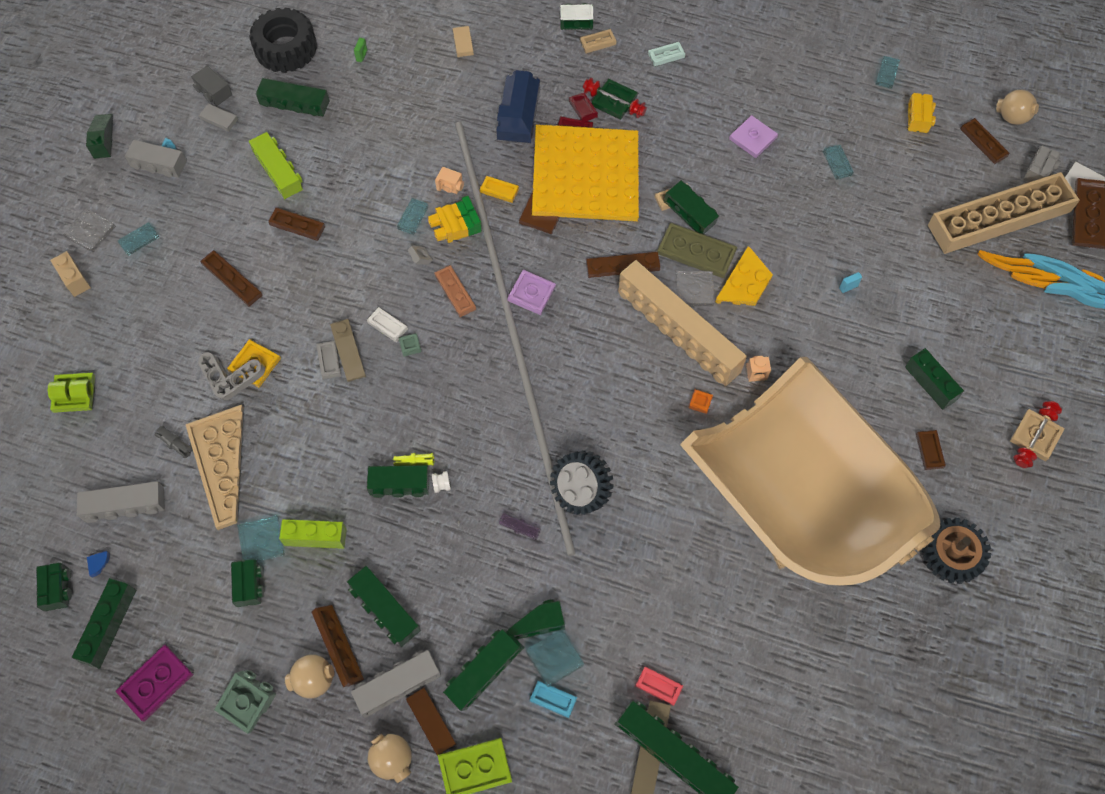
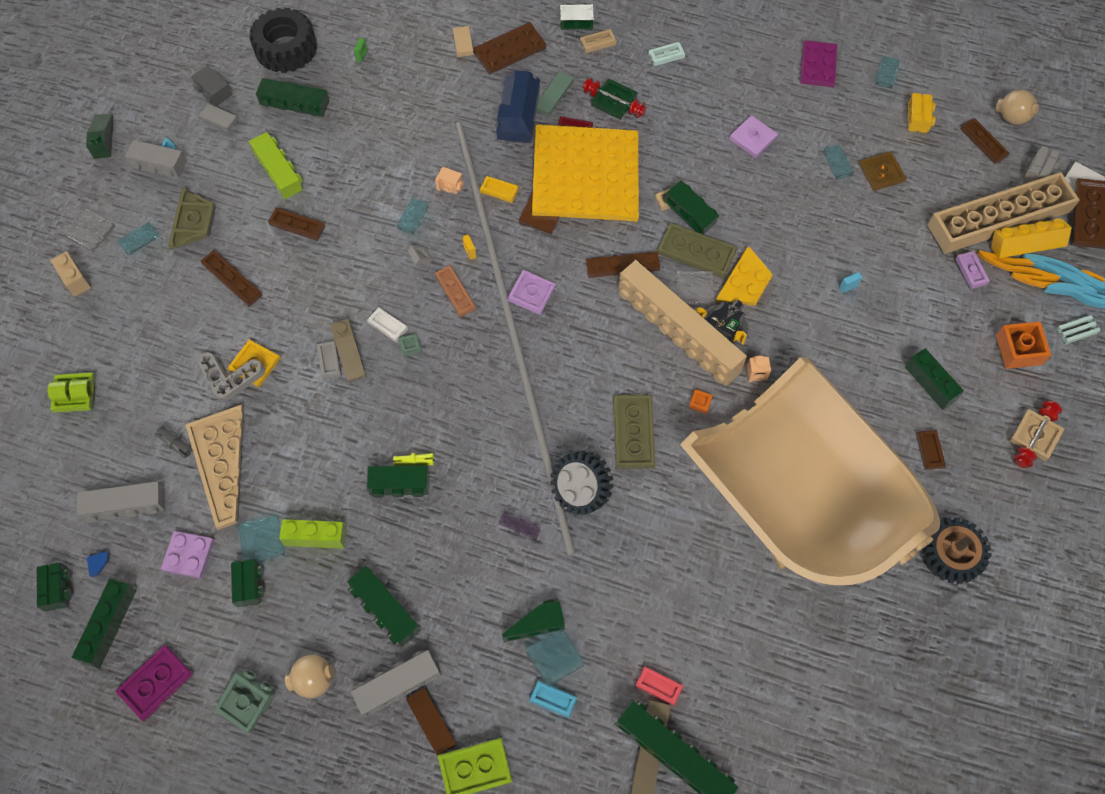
(187, 555): none -> lavender plate
(191, 220): none -> olive wing
(337, 646): reddish brown plate -> none
(390, 757): tan brick -> none
(441, 482): white wheel -> none
(455, 221): yellow hips -> none
(469, 247): none -> yellow tile
(483, 669): dark green brick -> none
(509, 48): none -> reddish brown plate
(554, 93): none -> sand green tile
(583, 107): dark red tile -> none
(634, 432): none -> olive tile
(727, 320): none -> torso
(818, 63): none -> magenta plate
(882, 171): none -> pearl gold tile
(972, 269): none -> lavender plate
(1023, 345): none -> orange brick
(1030, 238): none -> yellow brick
(1090, 324): none -> light aqua tile

